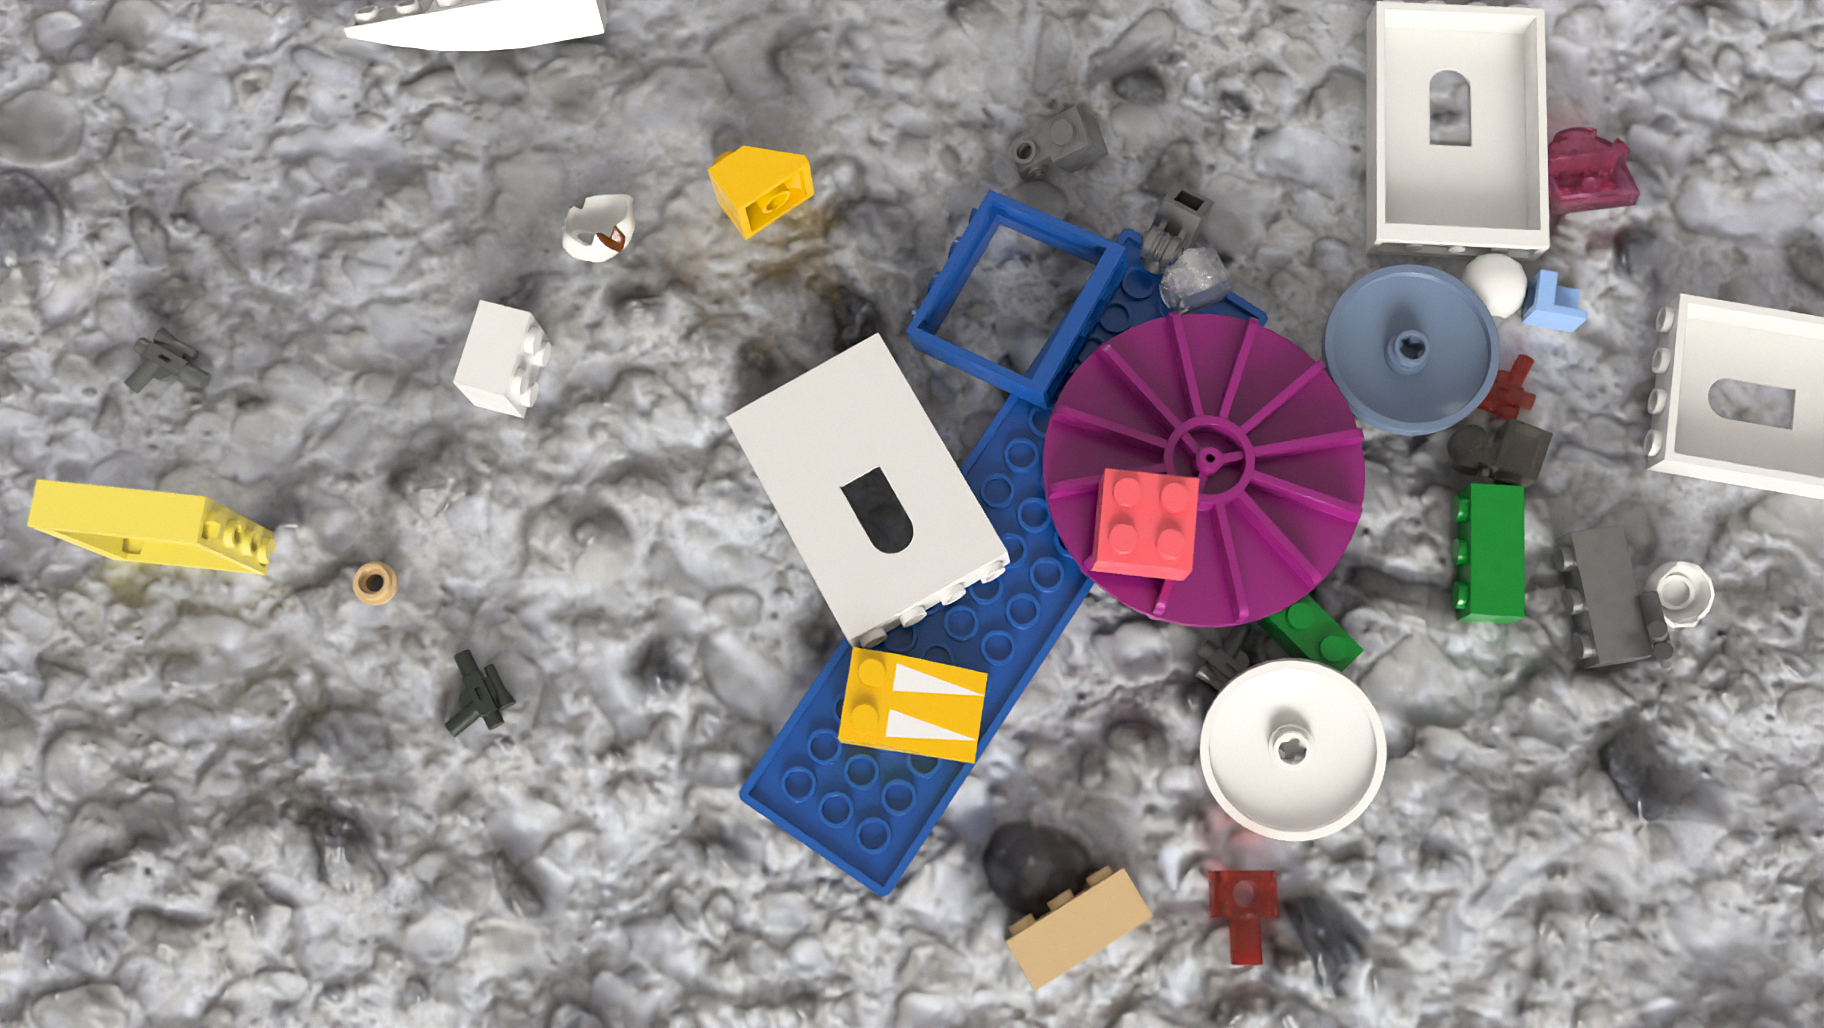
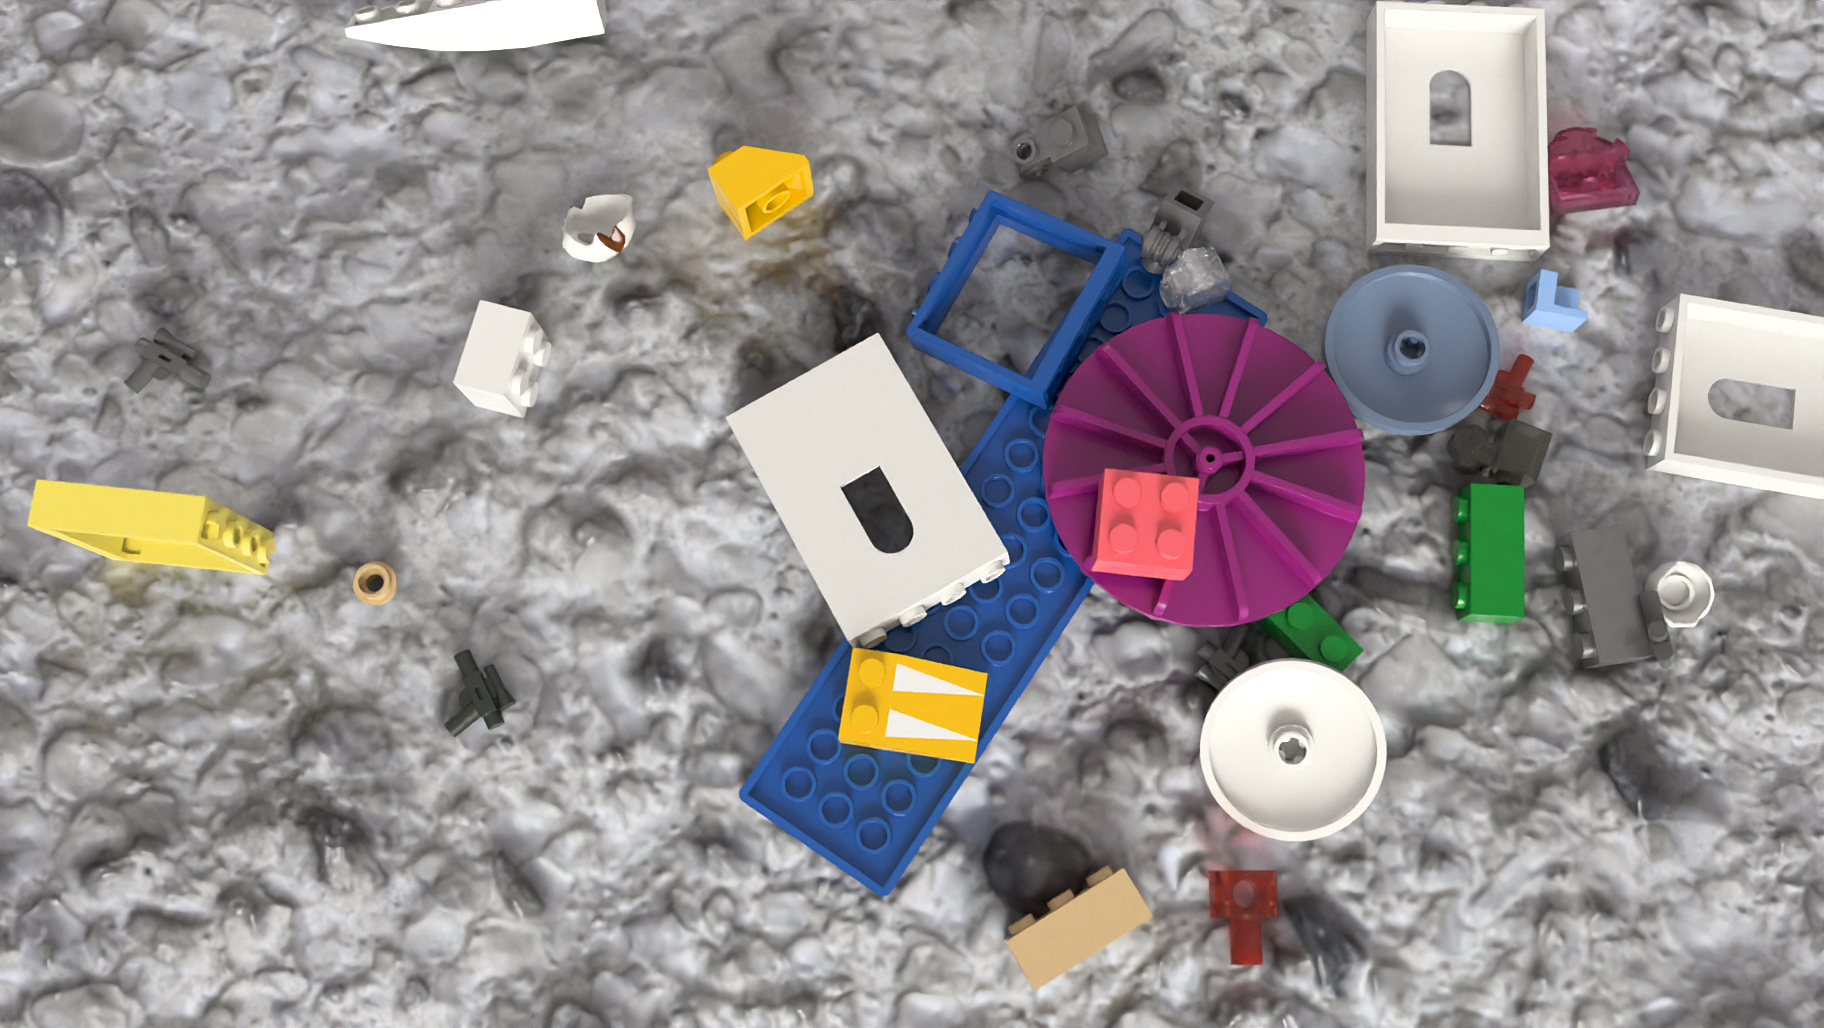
(1497, 282): white hair -> none

